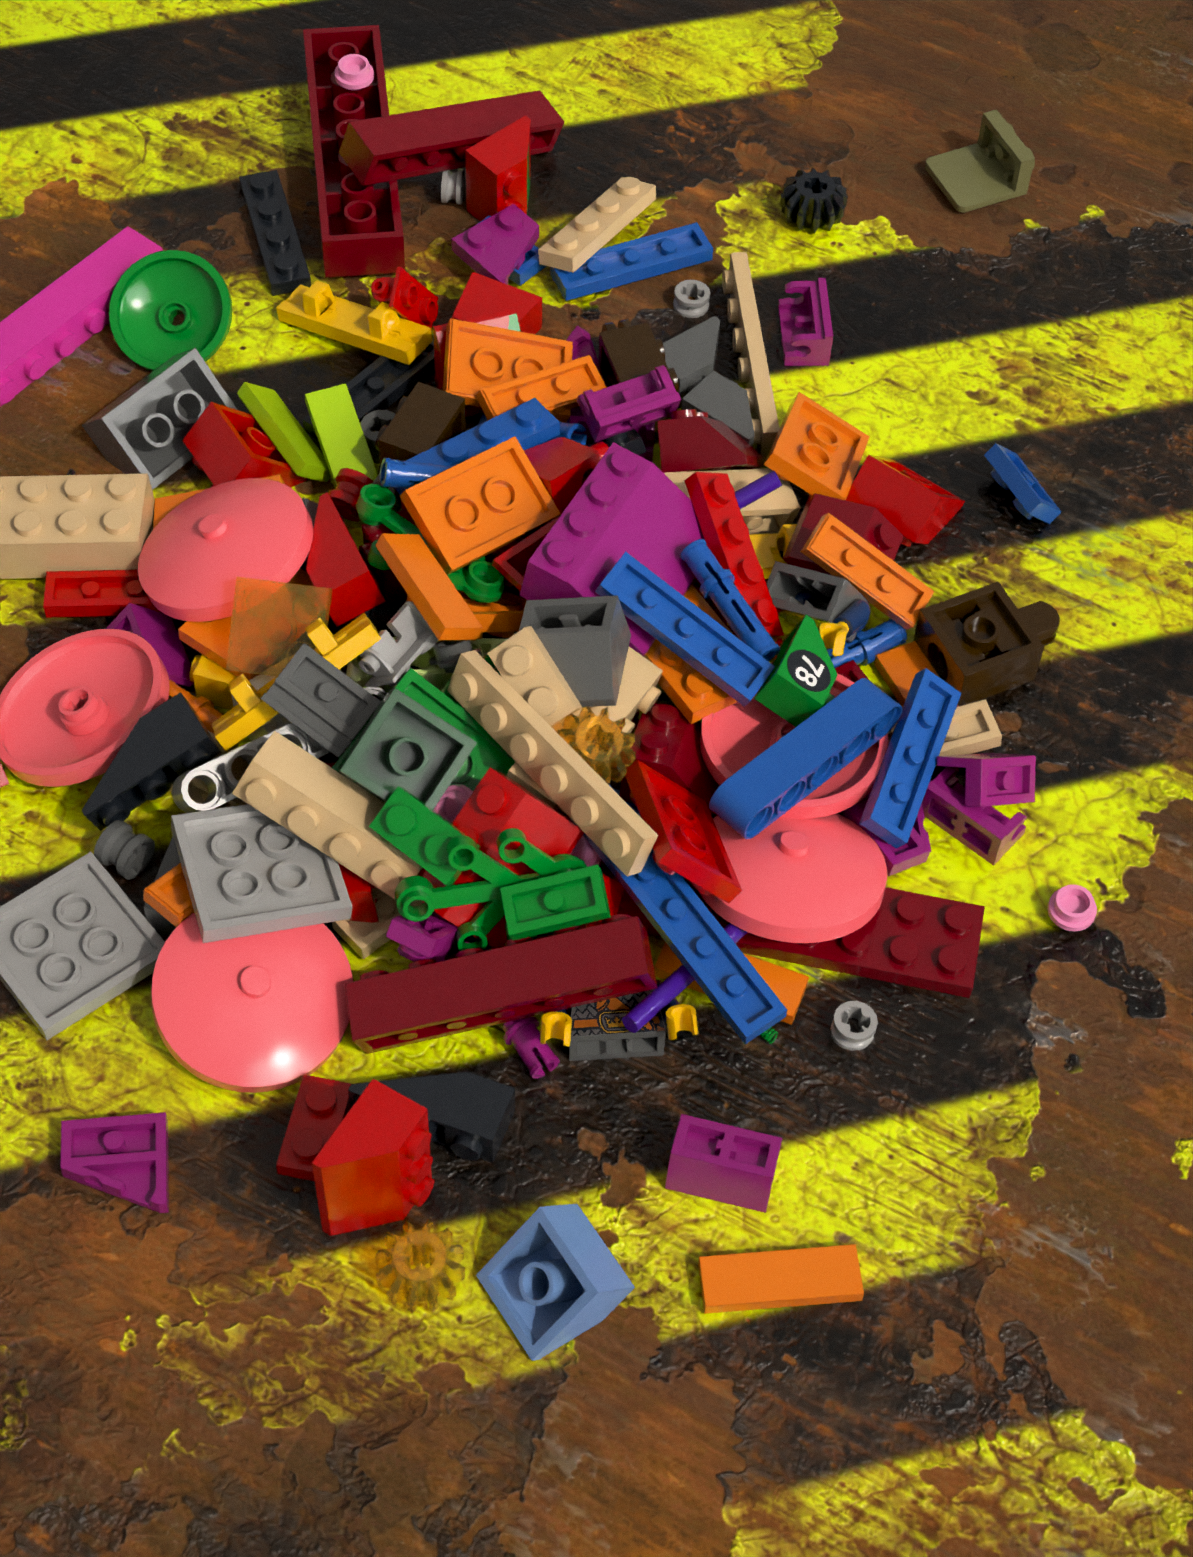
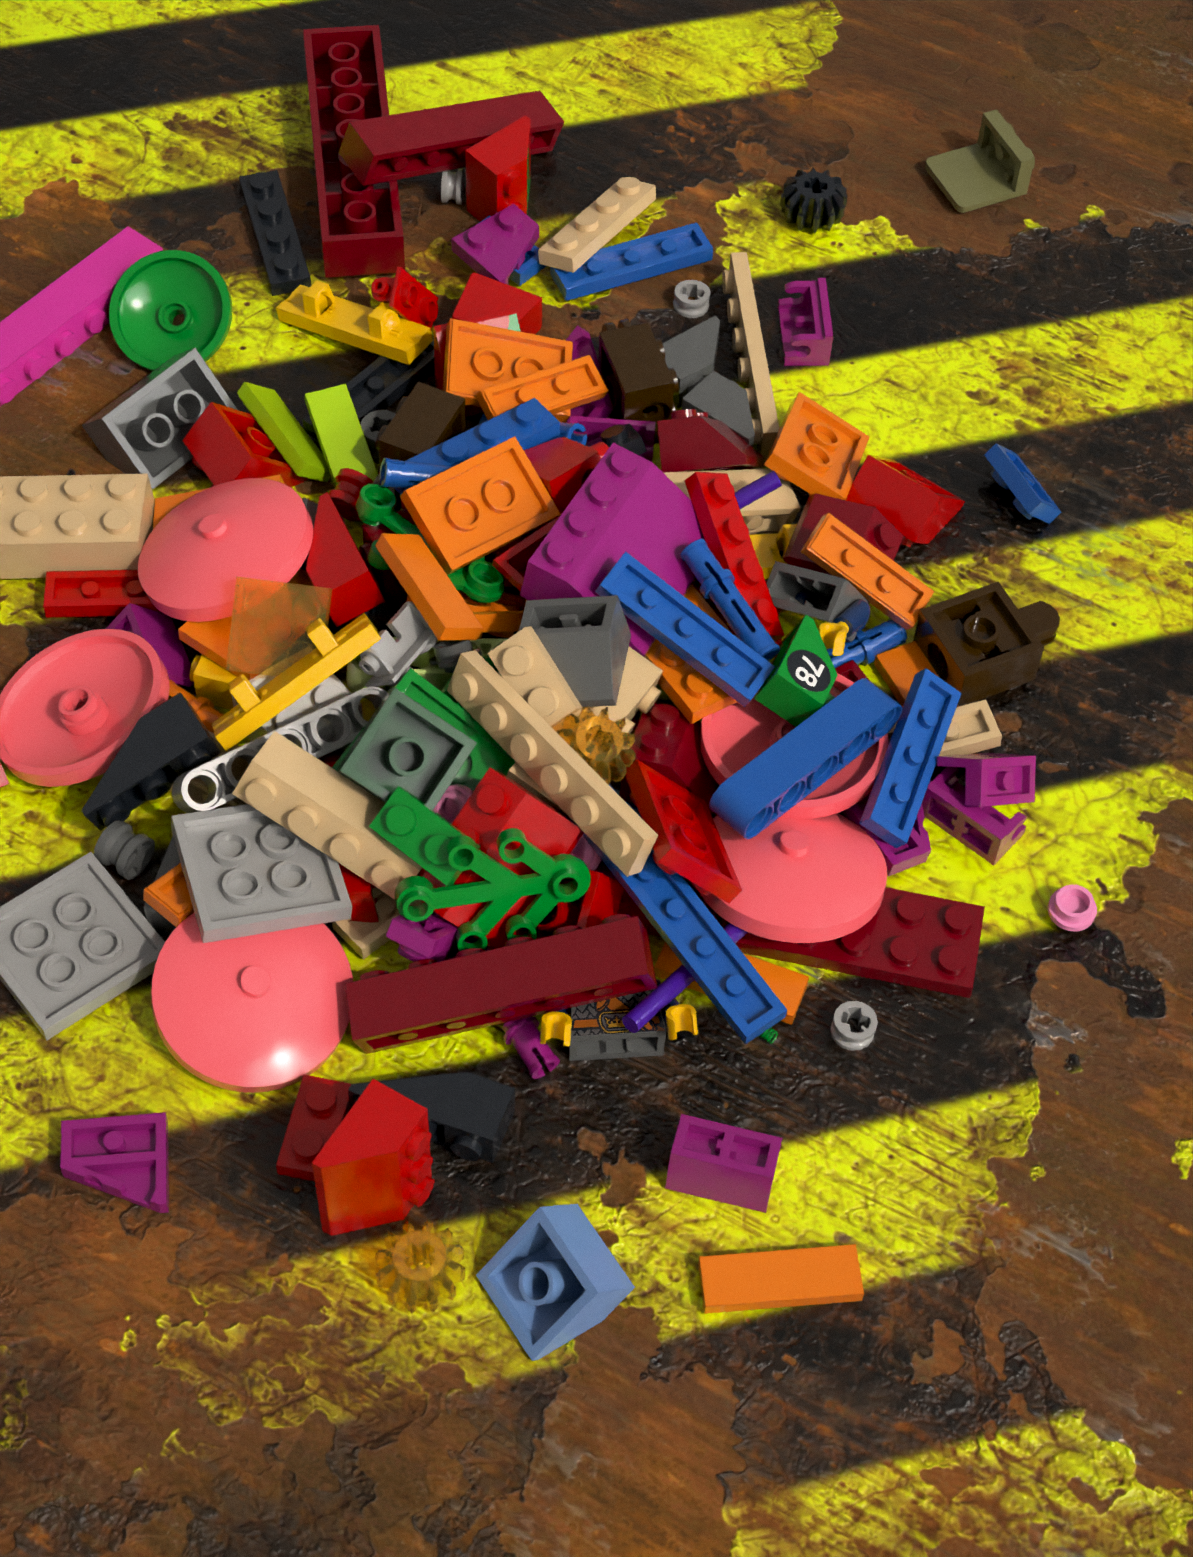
(321, 700): dark grey plate -> none
(354, 72): bright pink plate -> none
(555, 902): green plate -> none
(629, 404): magenta hinge -> none

